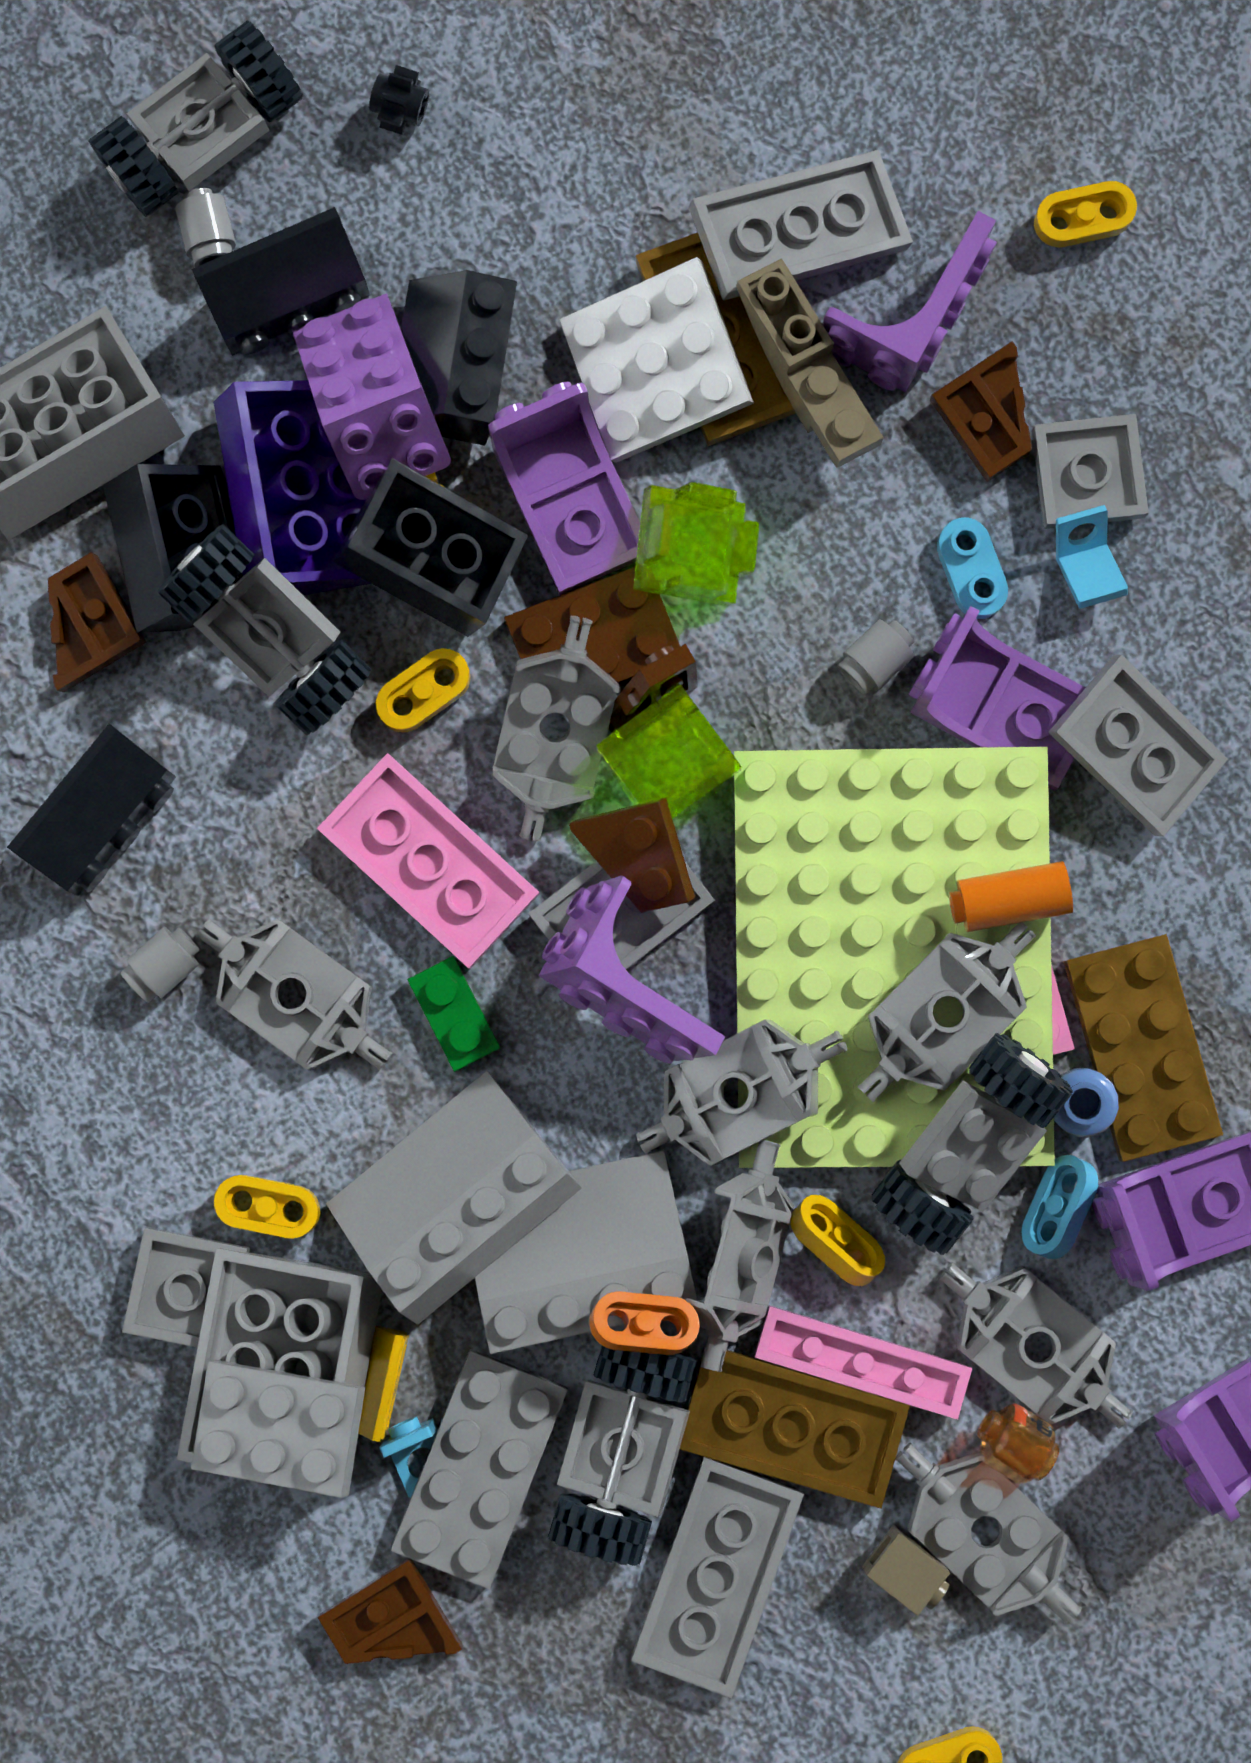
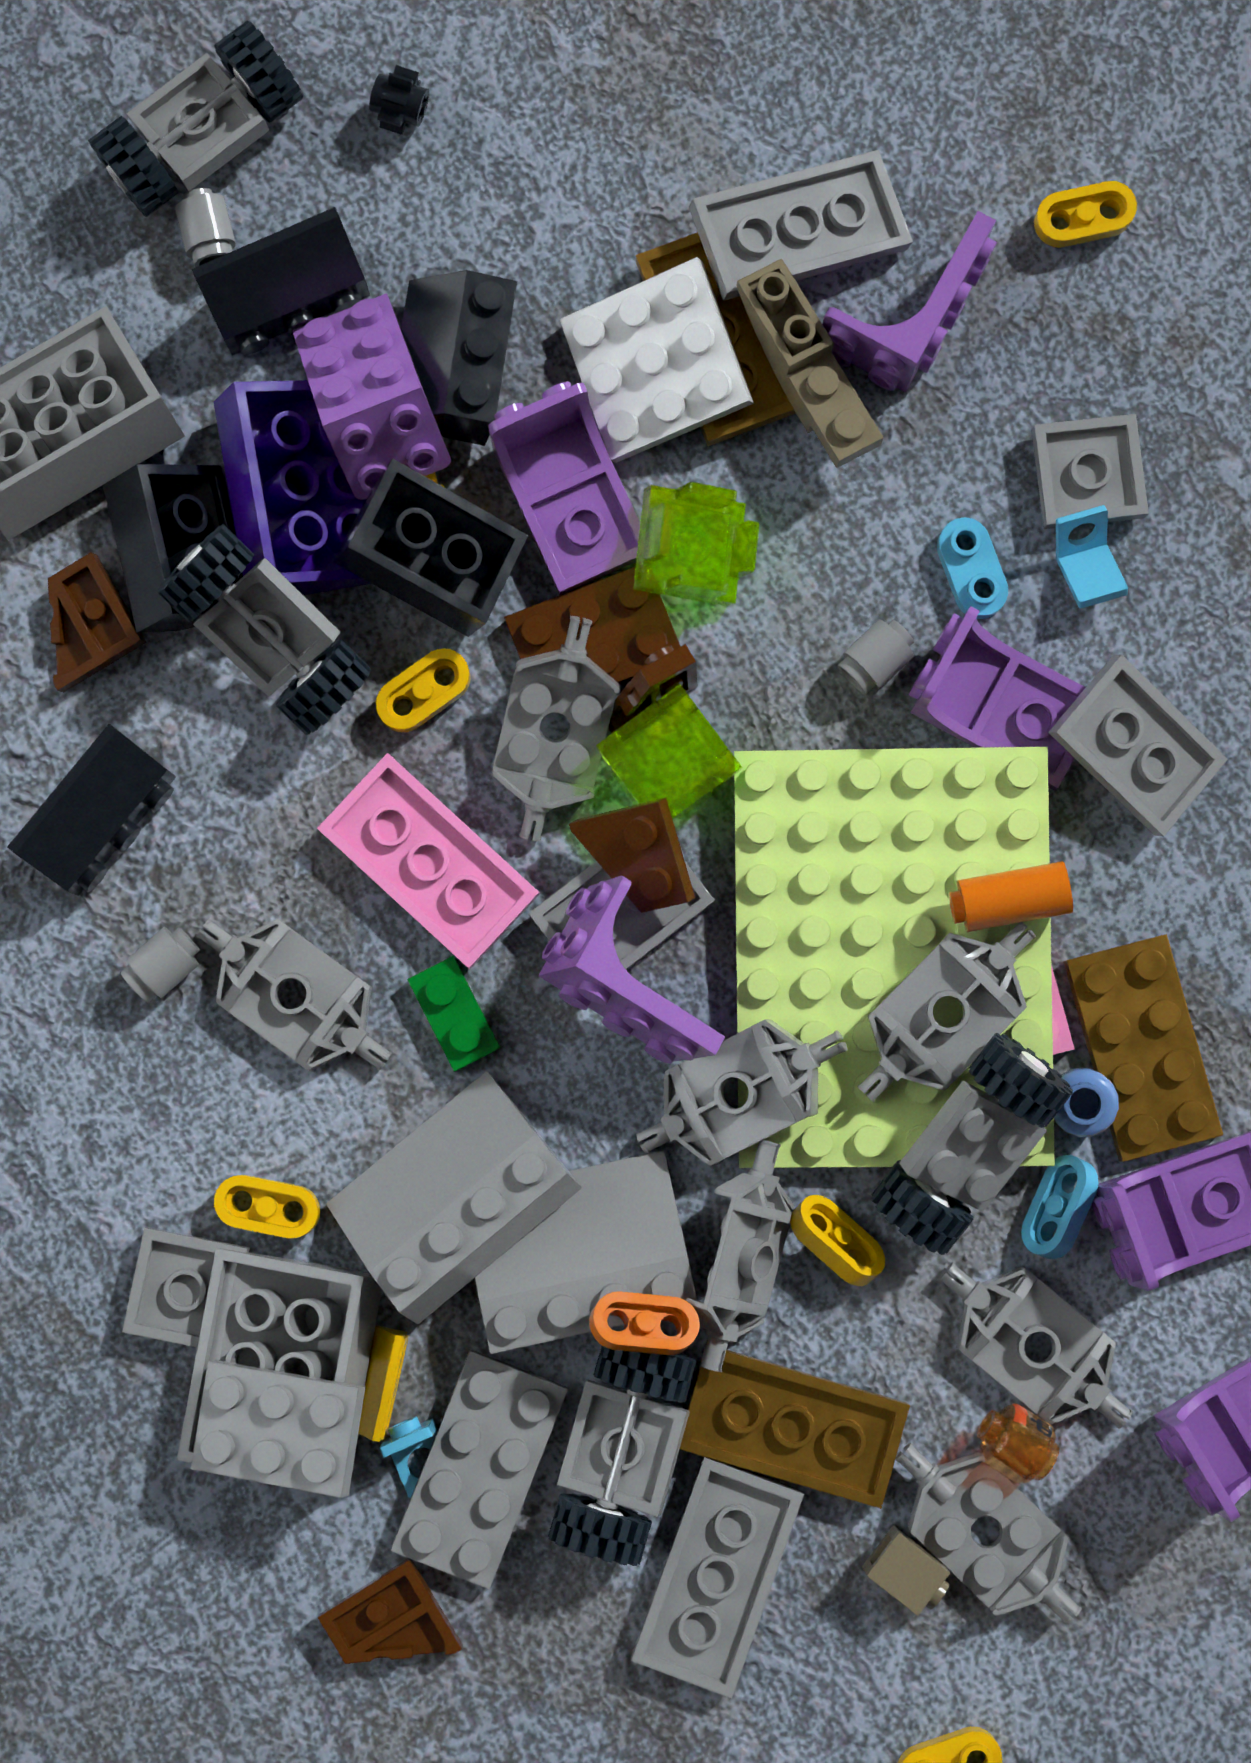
(863, 1362): bright pink plate -> none
(988, 412): reddish brown wing -> none

